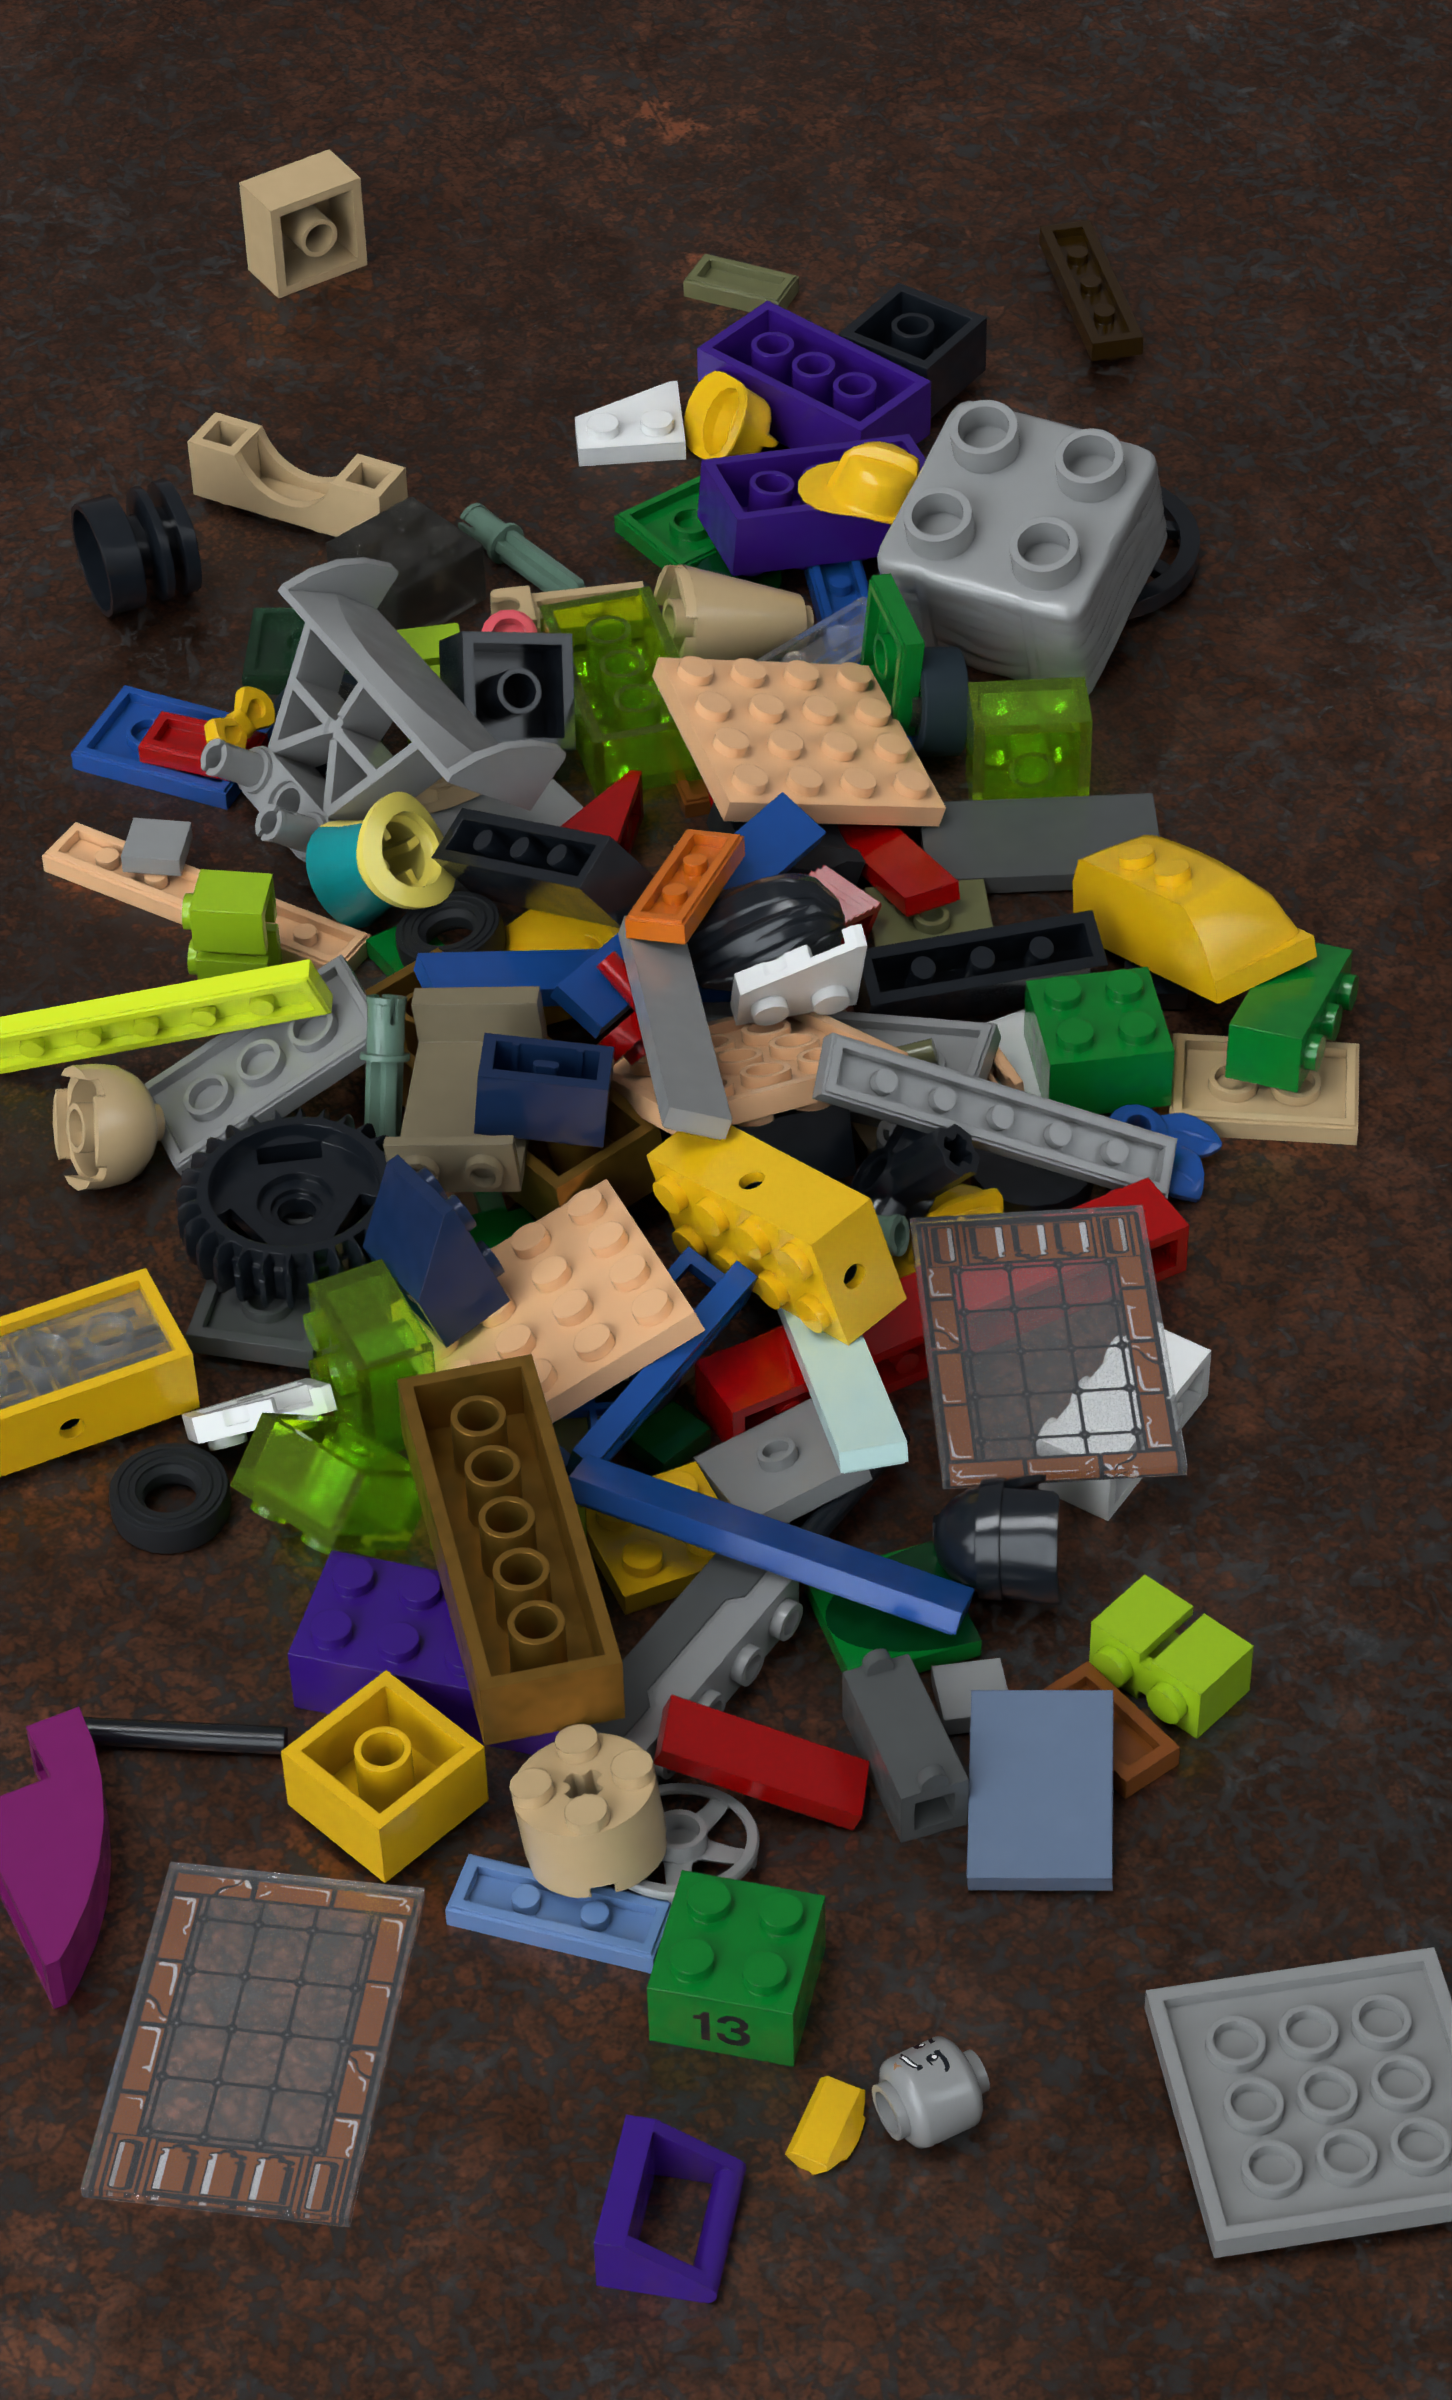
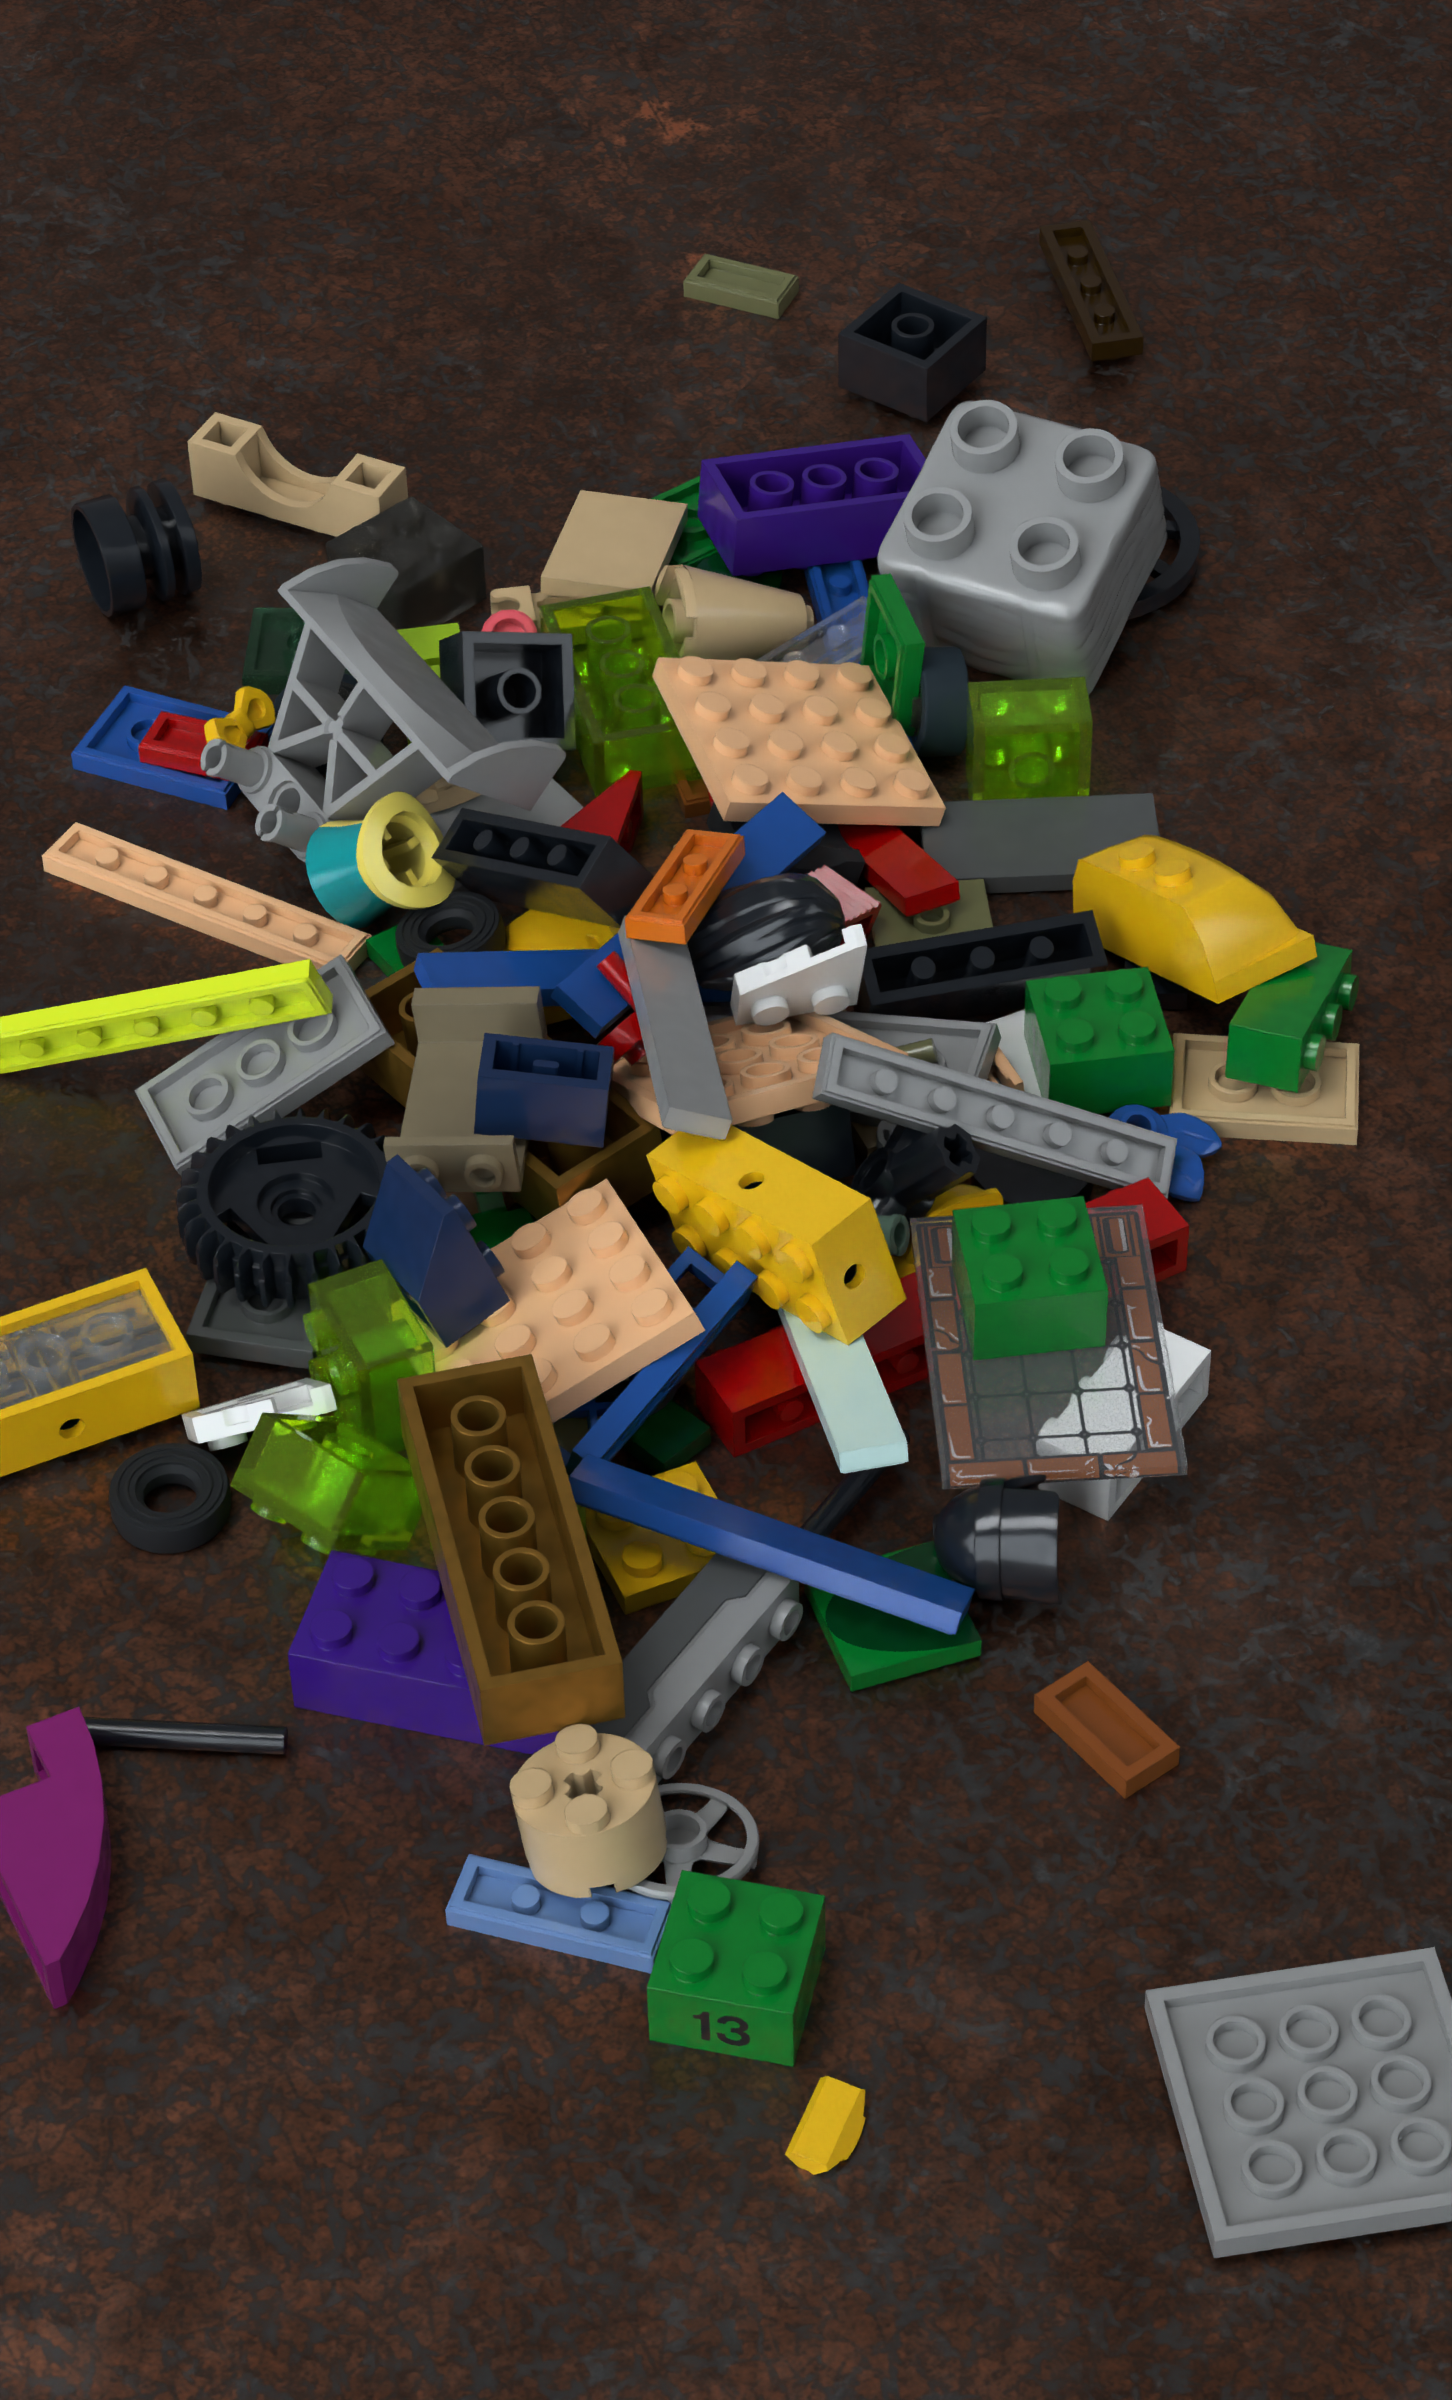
(105, 1125): tan cylinder -> none
(157, 846): light grey tile -> none
(230, 923): lime piece -> none
(256, 2045): clear piece -> none
(303, 223): tan brick -> none
(385, 1063): sand green axle -> none
(385, 1775): yellow brick -> none
(508, 545): sand green axle -> none
(613, 545): none -> tan tile
(627, 2264): dark purple tile -> none
(633, 429): white wing -> none
(726, 419): yellow piece -> none
(761, 1762): red tile -> none
(779, 1467): light grey plate -> none
(817, 381): dark purple brick -> none
(864, 484): yellow piece -> none
(906, 1746): dark grey brick -> none
(930, 2092): light grey head -> none
(953, 1689): light grey tile -> none
(1029, 1278): none -> green brick
(1041, 1790): sand blue tile -> none
(1184, 1676): lime piece -> none

